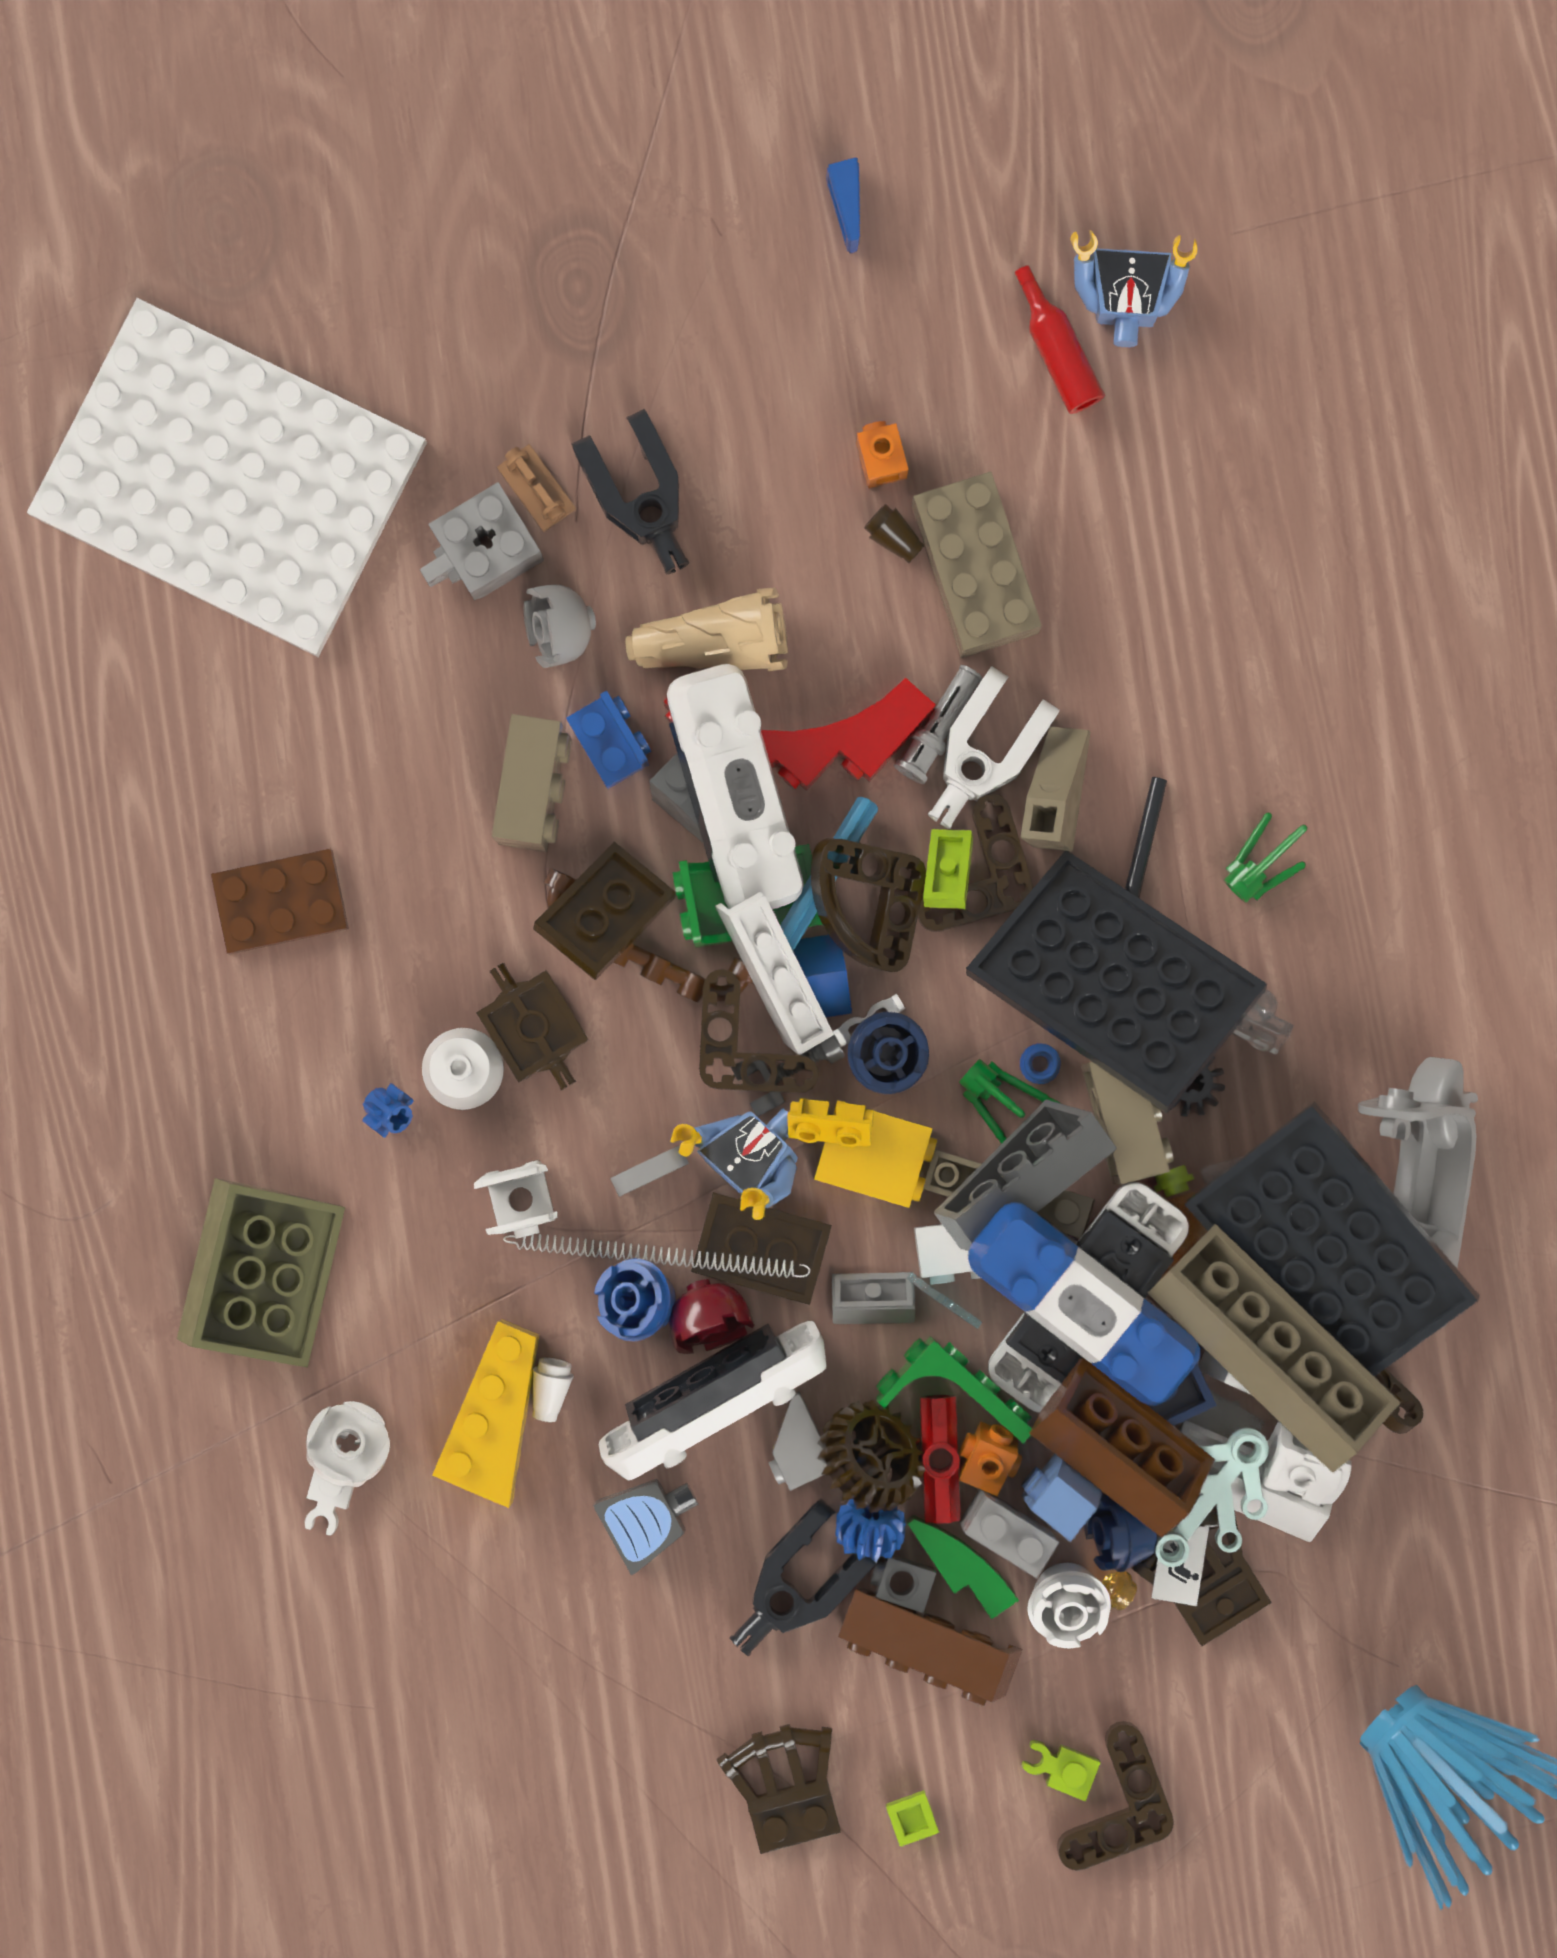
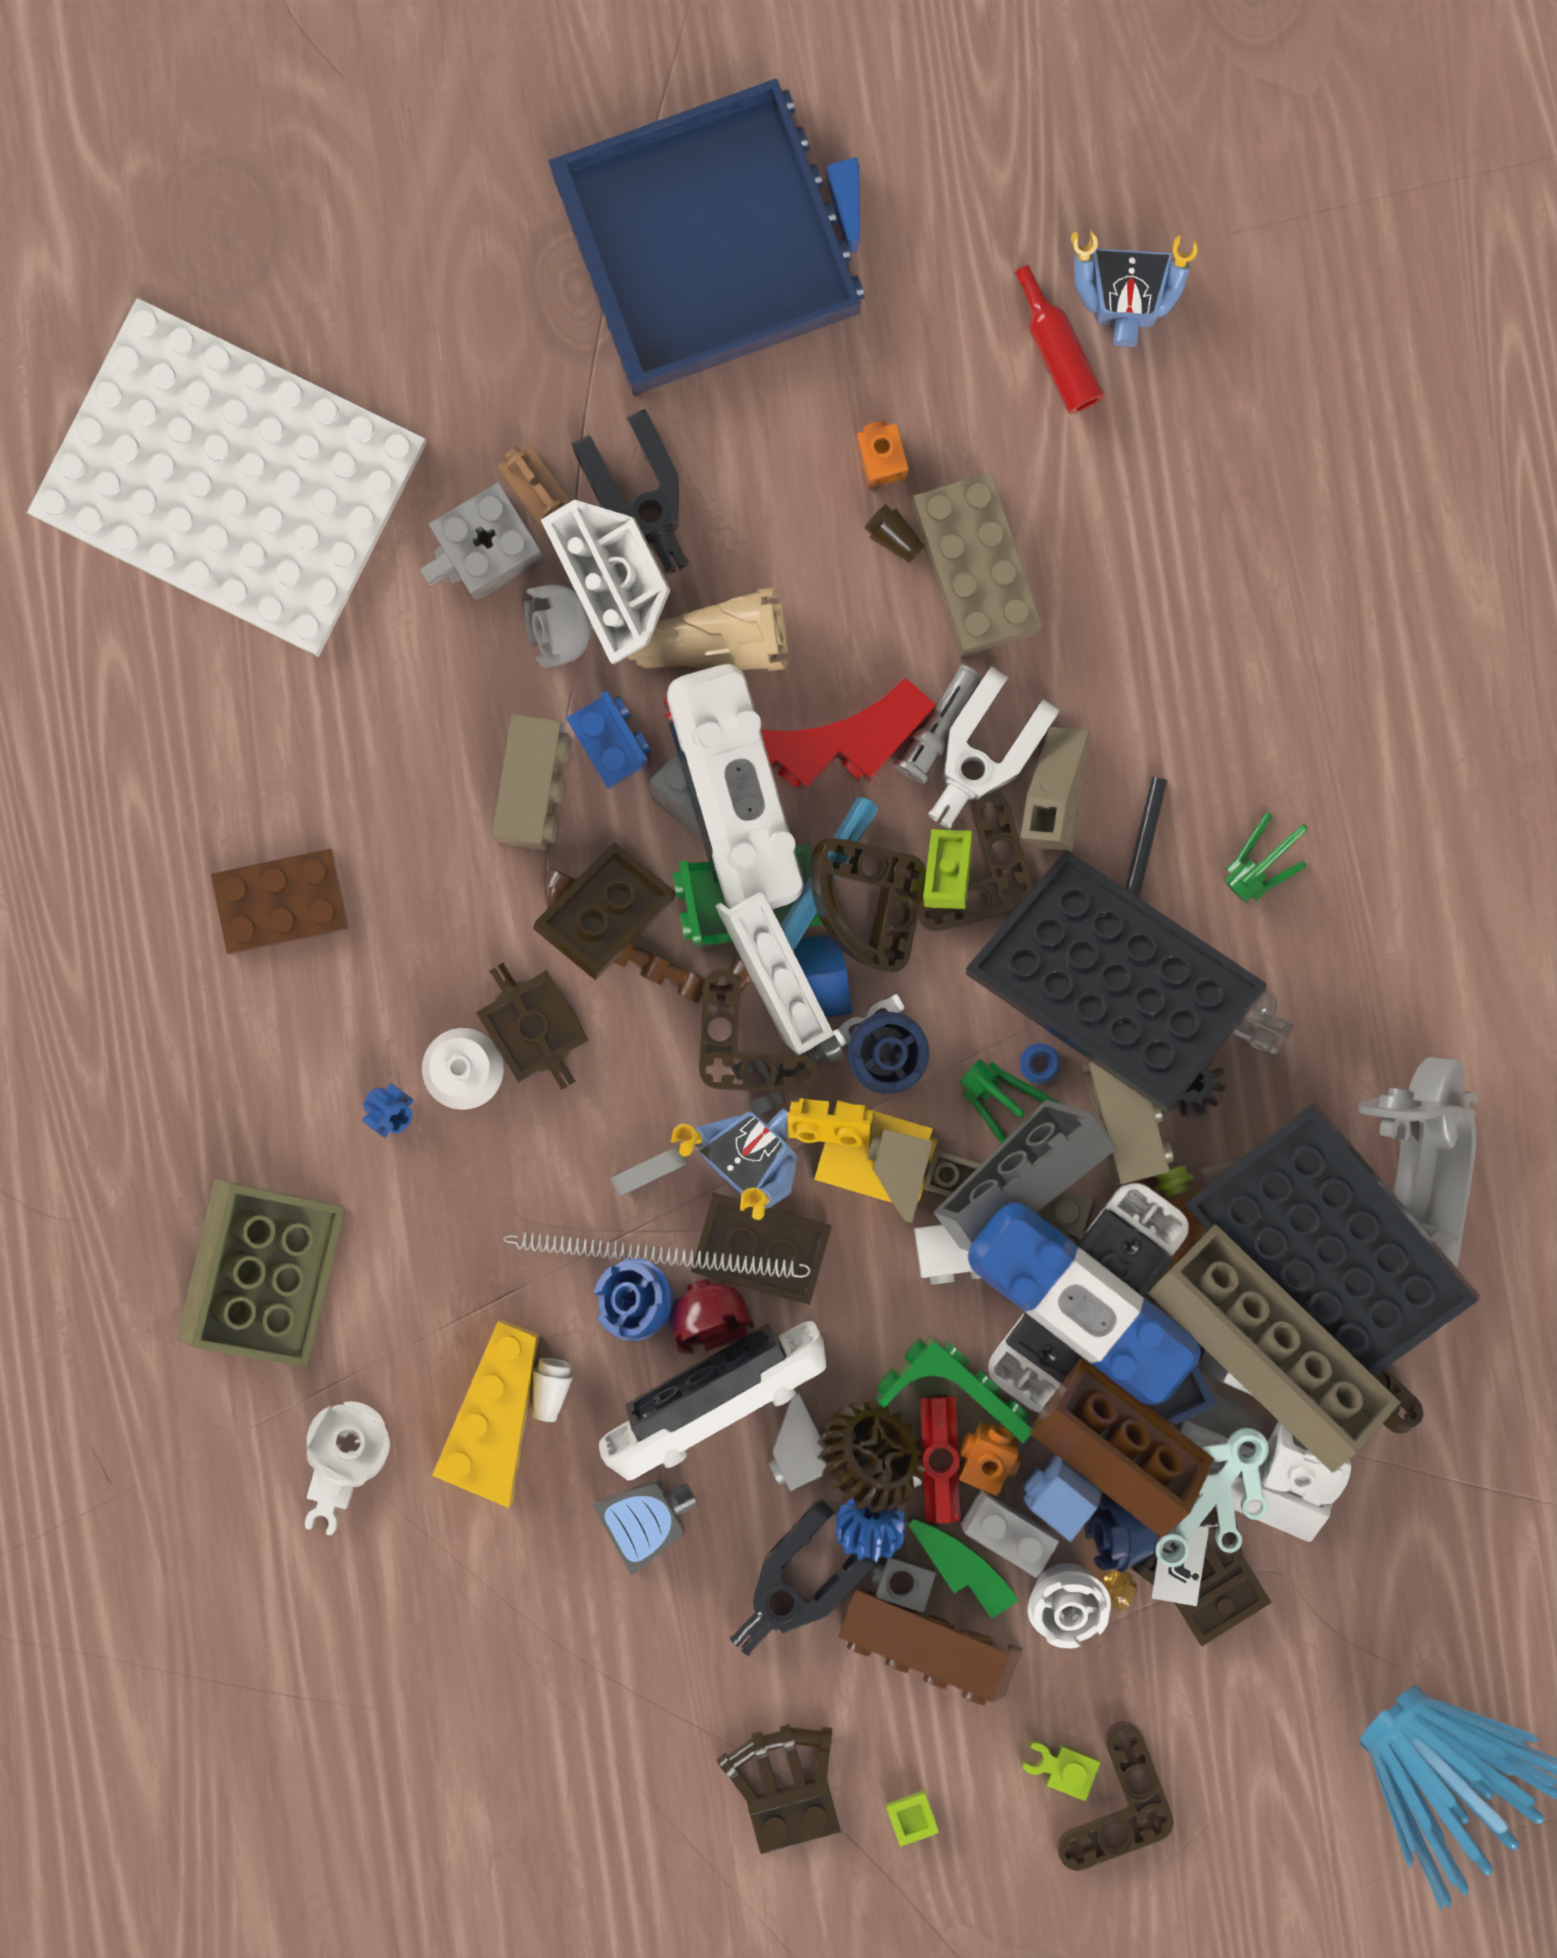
(500, 1187): white piece -> none
(610, 574): none -> white wedge
(707, 236): none -> dark blue panel
(872, 1298): light grey slope -> none
(900, 1168): none -> dark tan slope
(944, 1300): clear light blue piece -> none

